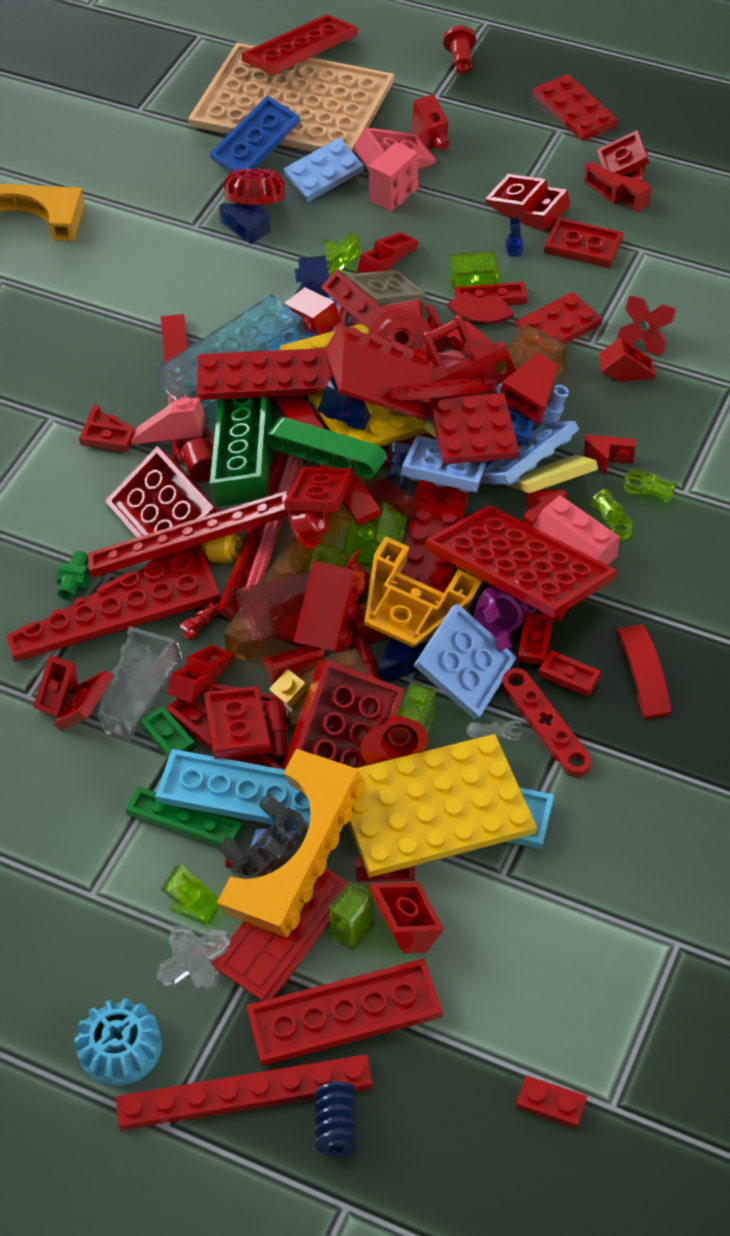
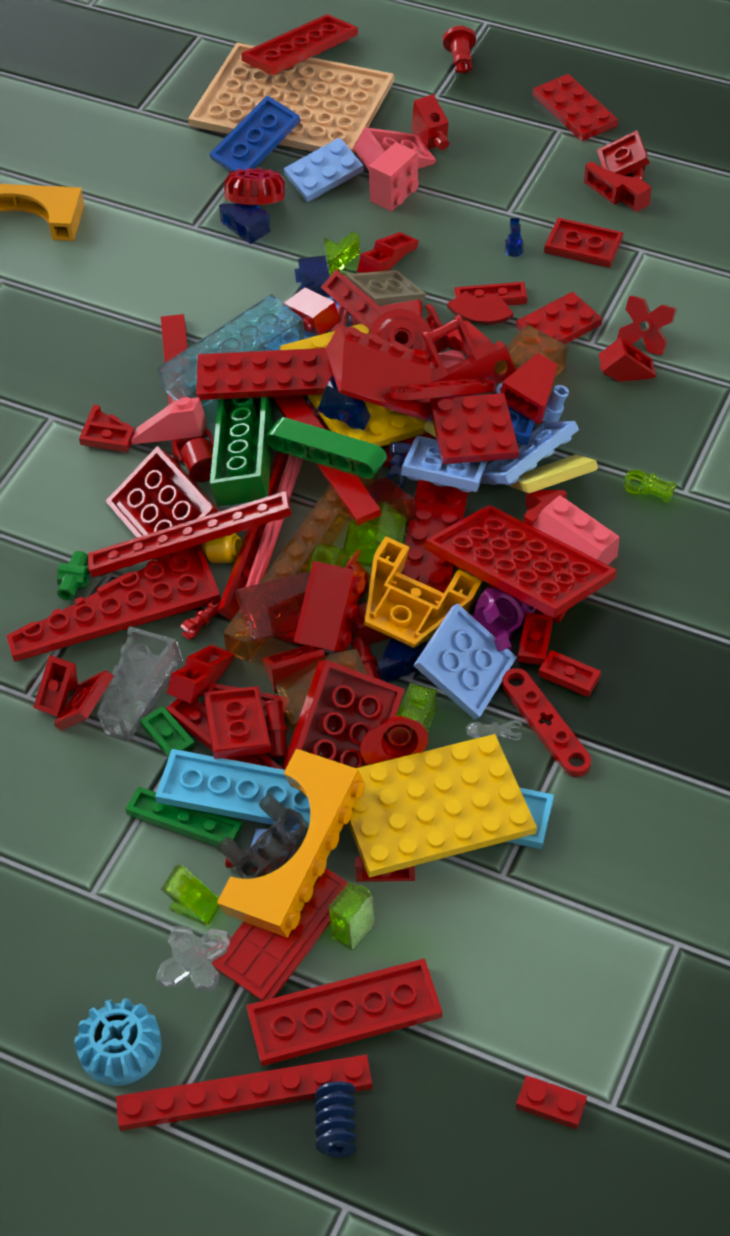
(289, 688): yellow plate -> none
(308, 527): red piece -> none
(319, 489): red tile -> none
(408, 915): red slope -> none
(473, 268): clear neon green brick -> none
(529, 200): red slope -> none
(607, 507): clear neon green connector -> none
(609, 449): red slope -> none
(646, 670): red slope -> none

